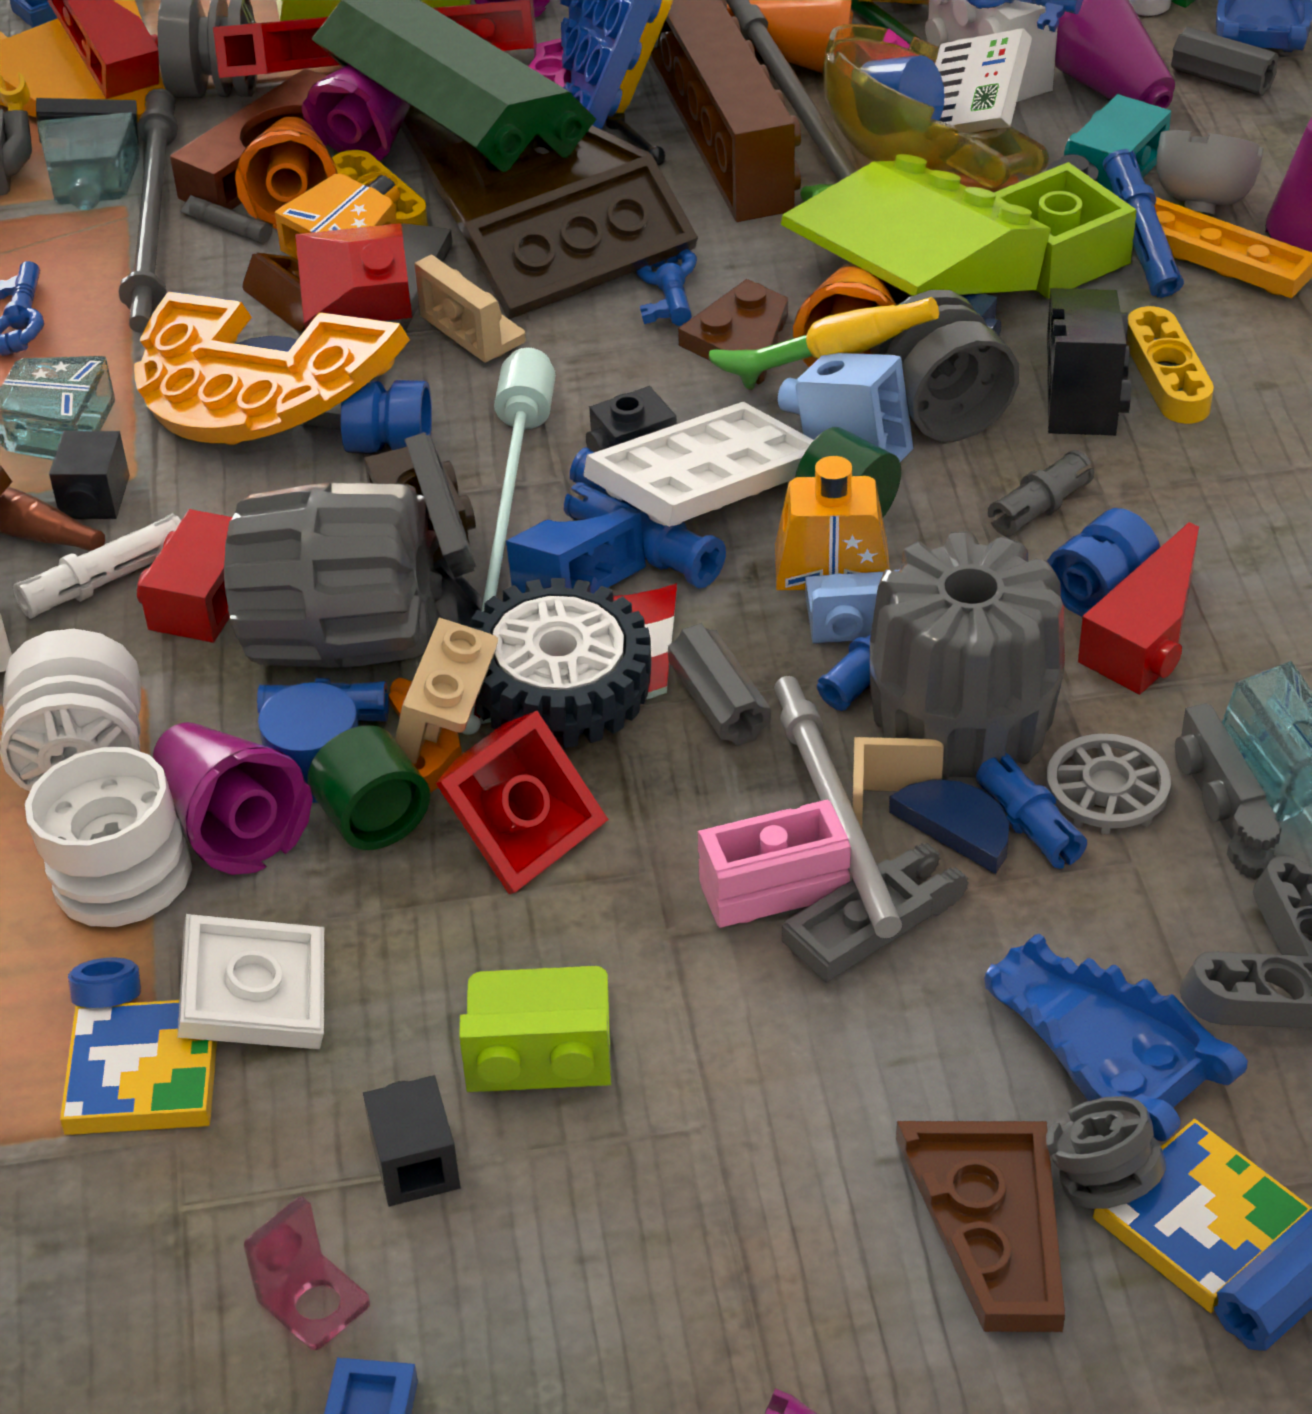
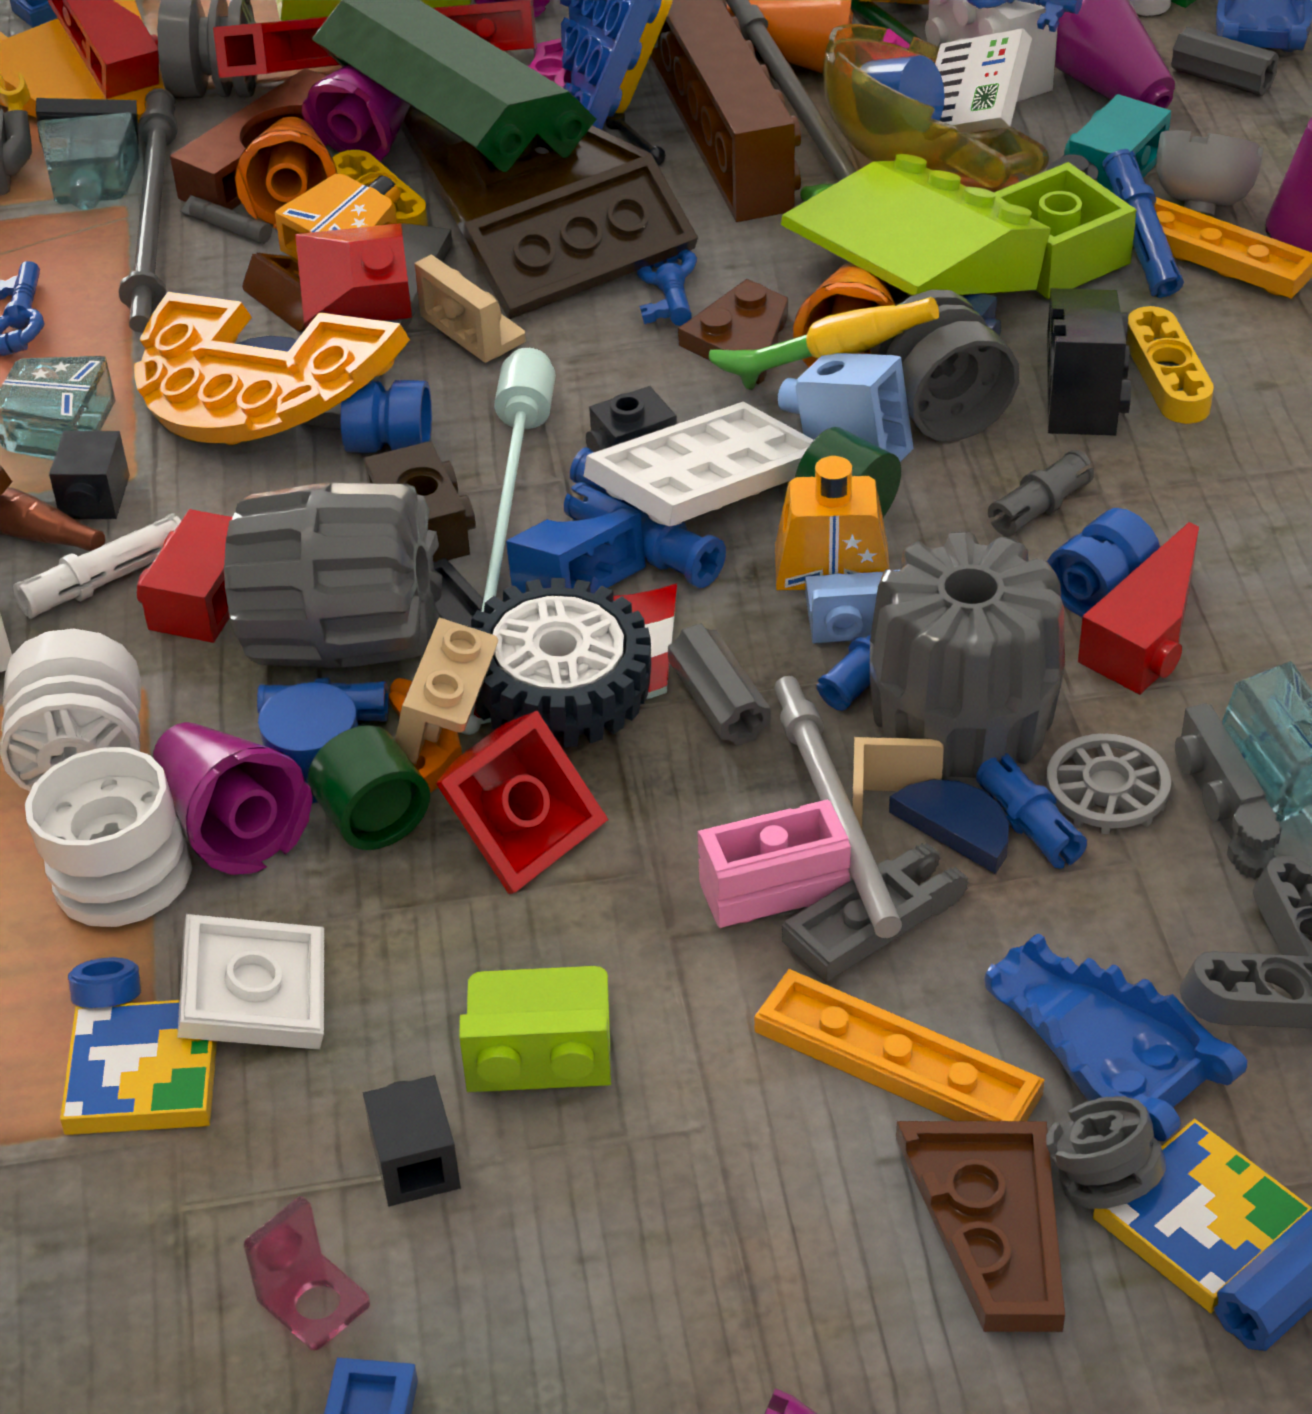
(440, 504): dark grey tile -> none
(895, 1053): none -> light orange tile

